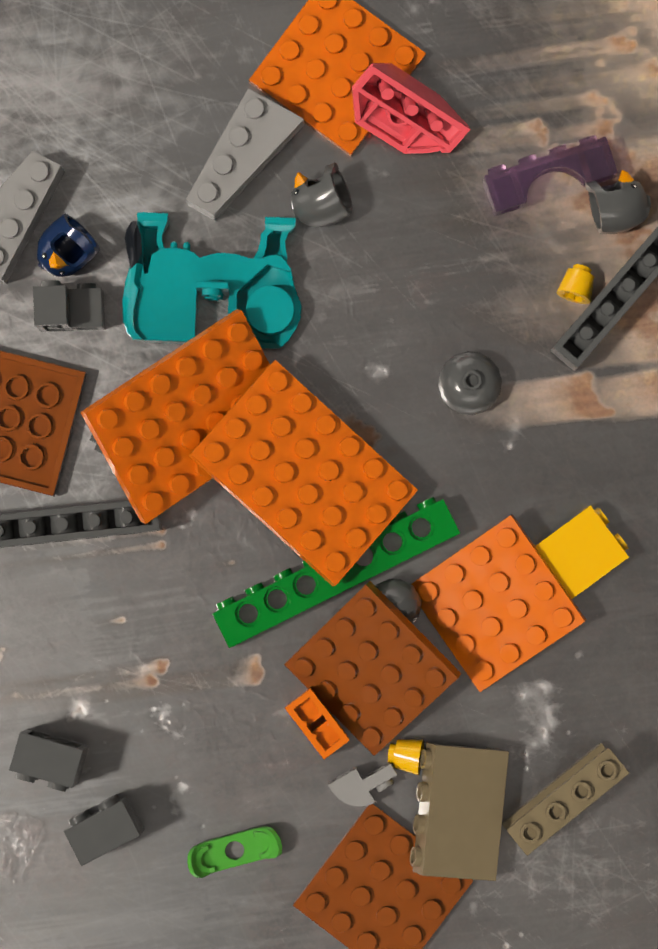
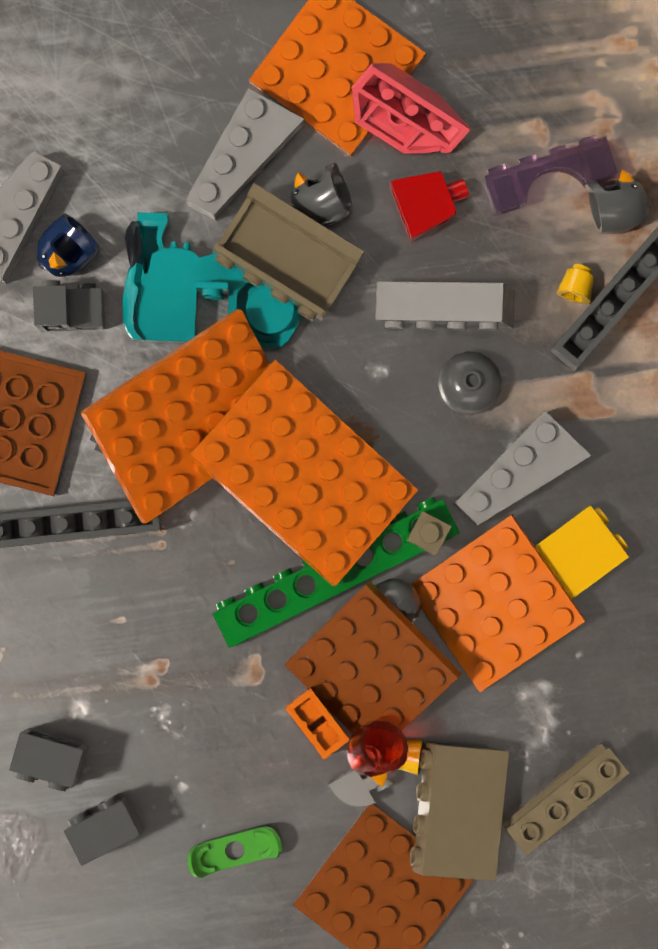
(287, 253): none -> dark tan panel
(377, 750): none -> clear red piece
(426, 201): none -> red torso
(428, 533): none -> dark tan brick
(445, 304): none -> light grey wedge
(526, 465): none -> light grey wedge

